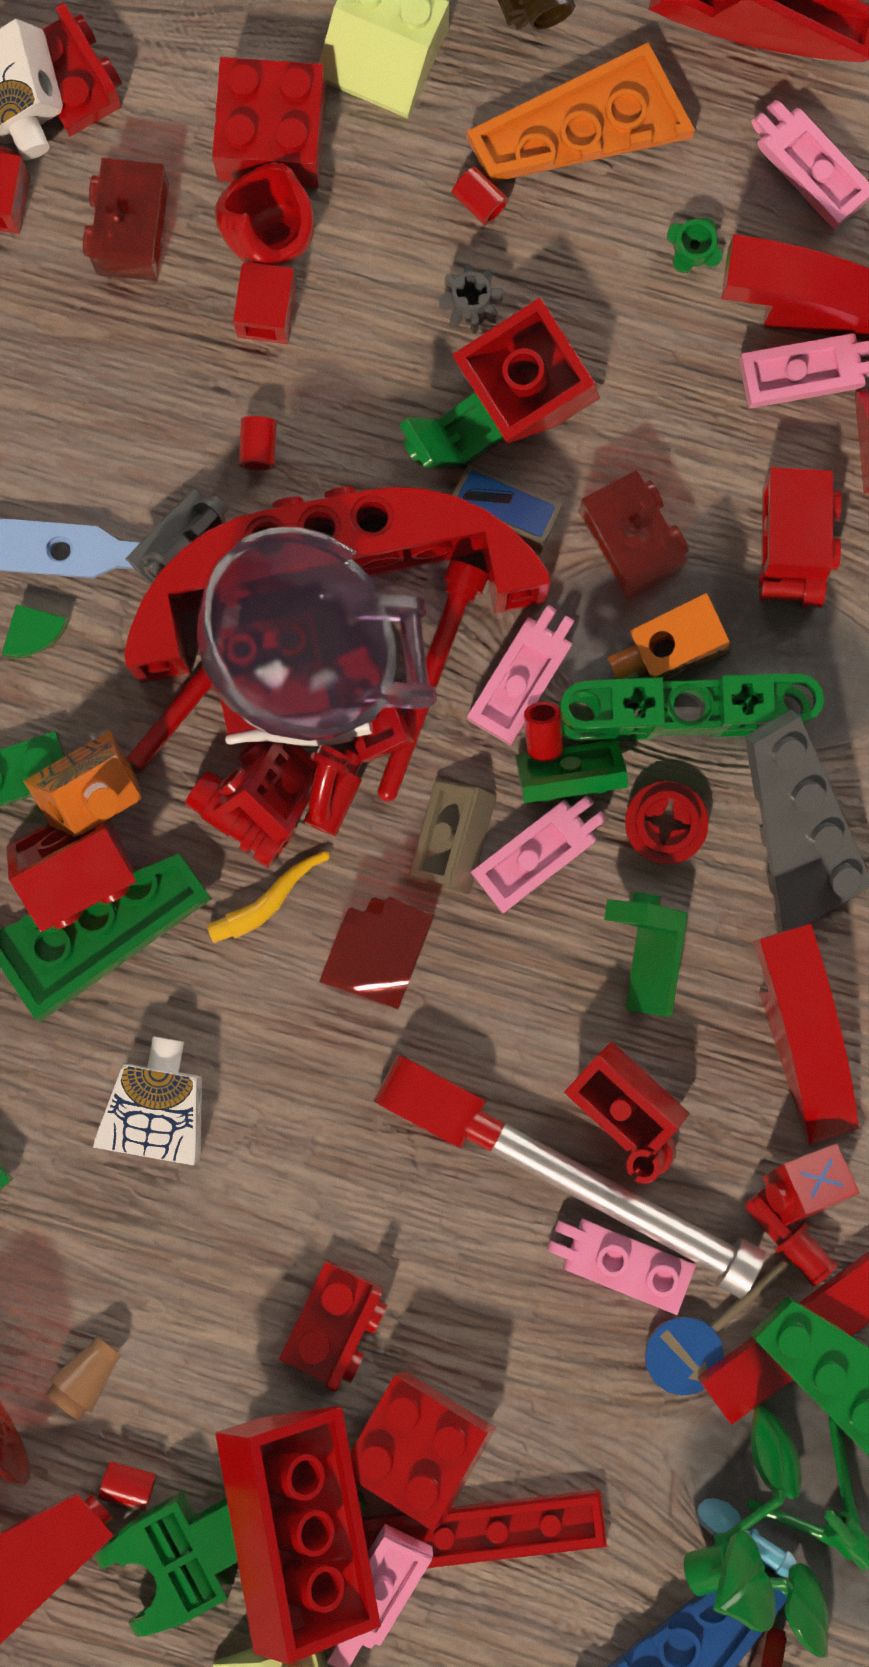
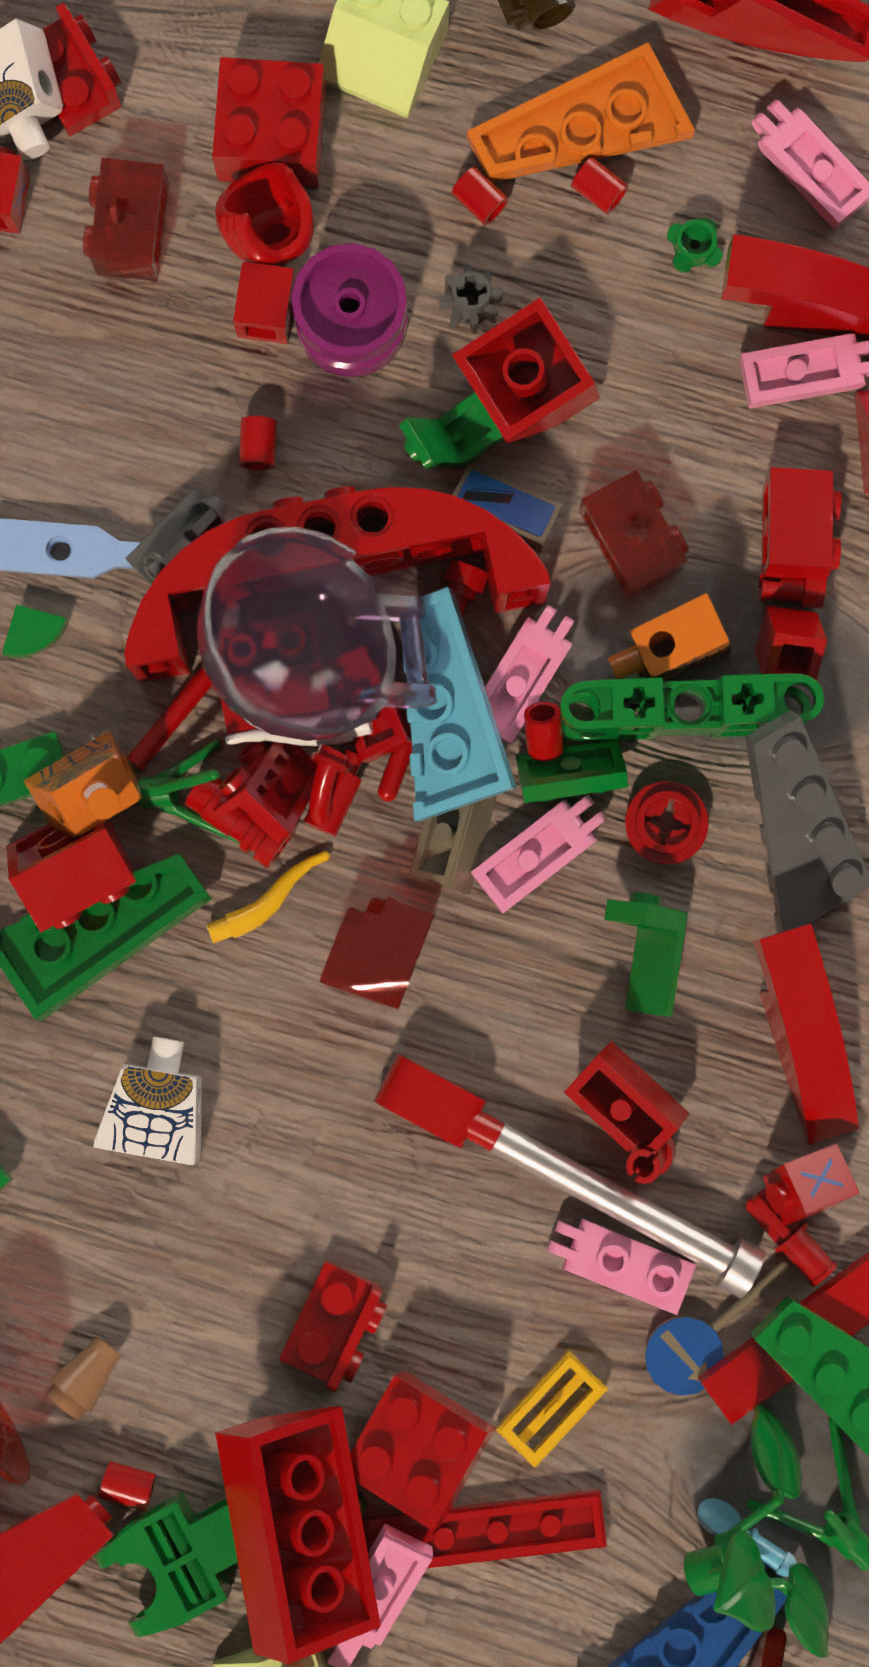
(163, 789): none -> green plant
(358, 281): none -> magenta wheel
(456, 740): none -> medium azure wing
(519, 1441): none -> yellow tile
(599, 185): none -> red hinge
(790, 642): none -> red brick

